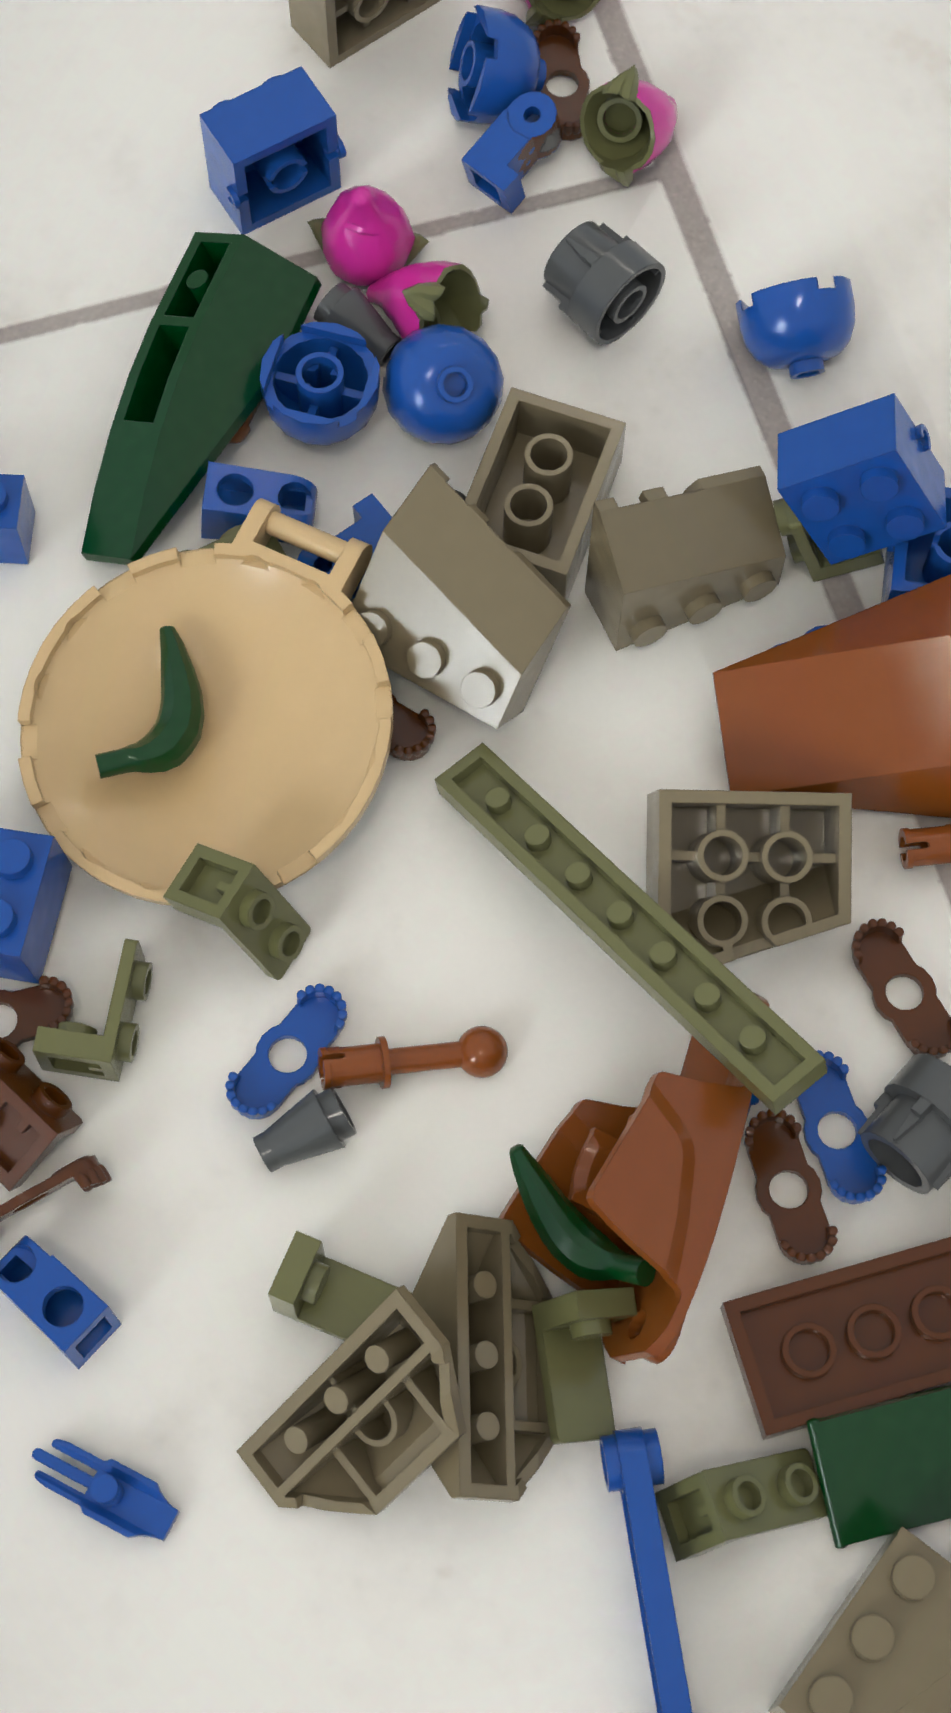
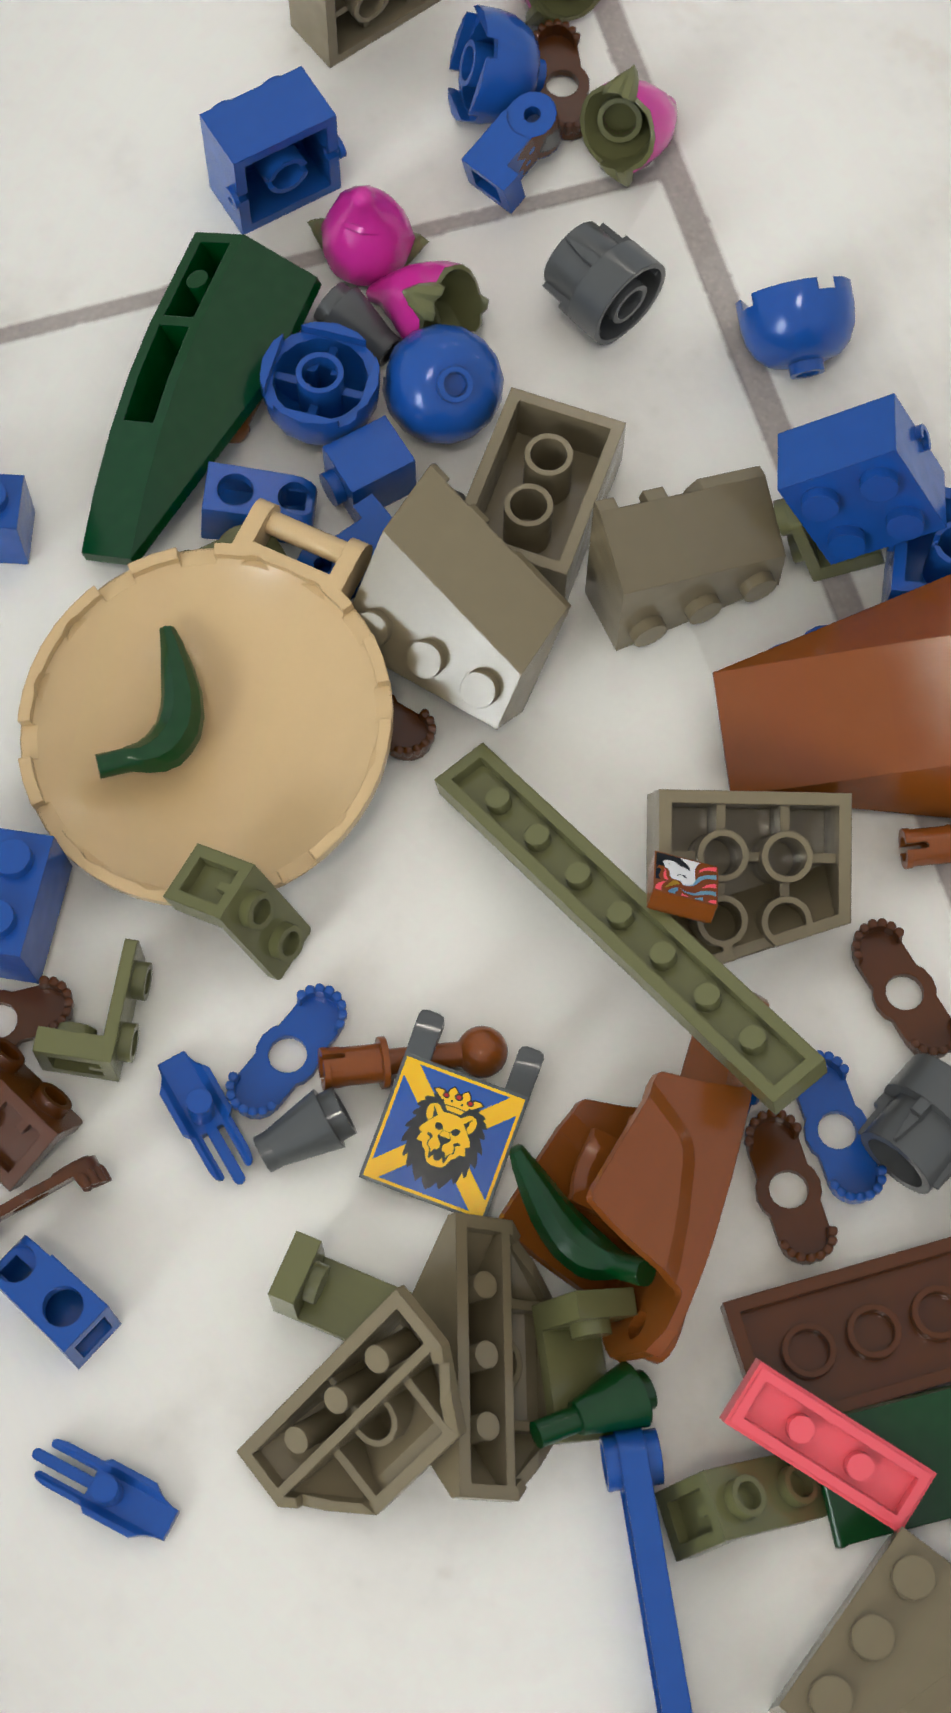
(200, 1111): none -> blue piece
(368, 463): none -> blue brick
(445, 1130): none -> flag
(612, 1403): none -> dark green cone
(682, 887): none -> dark orange tile
(827, 1445): none -> coral tile

